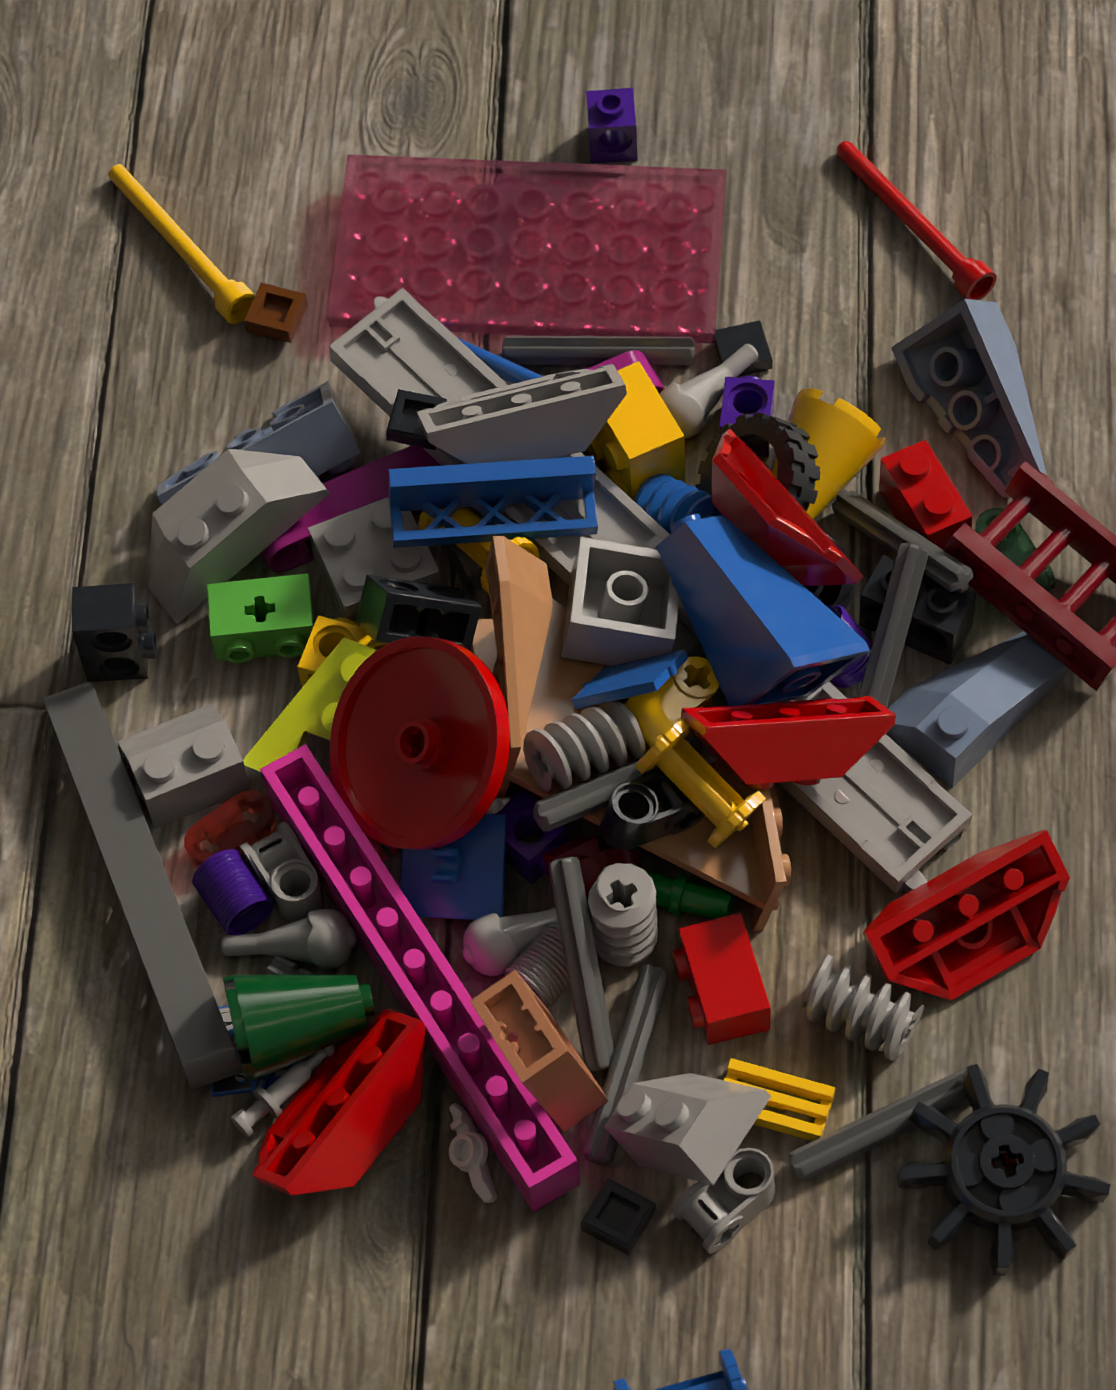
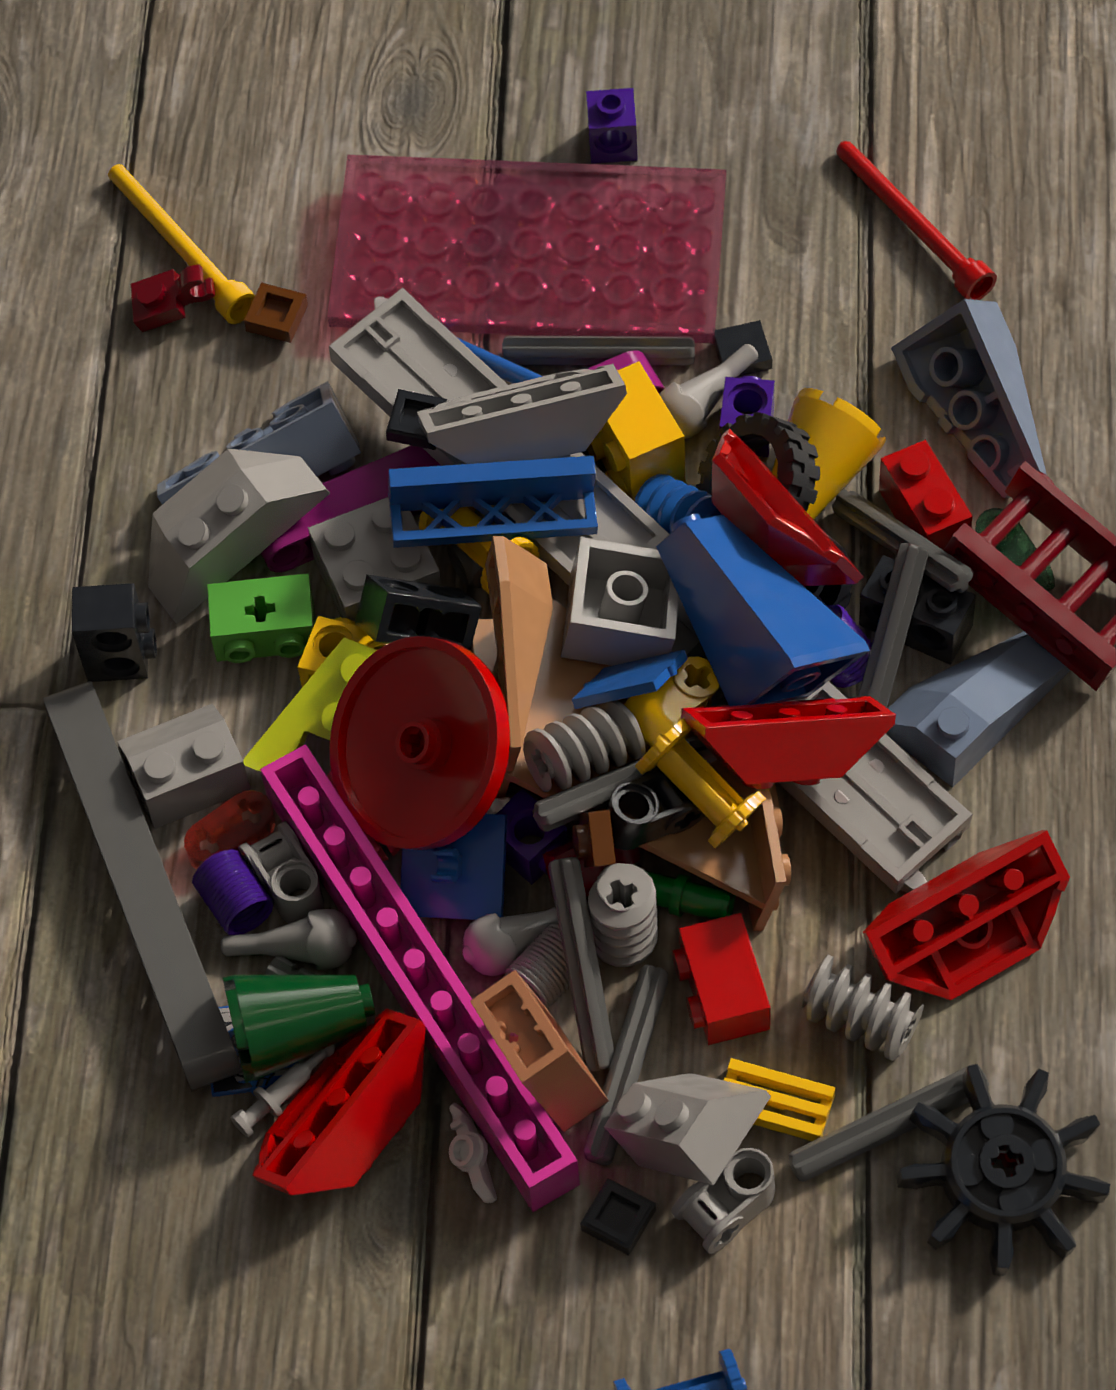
(164, 296): none -> dark red plate
(594, 839): none -> reddish brown plate

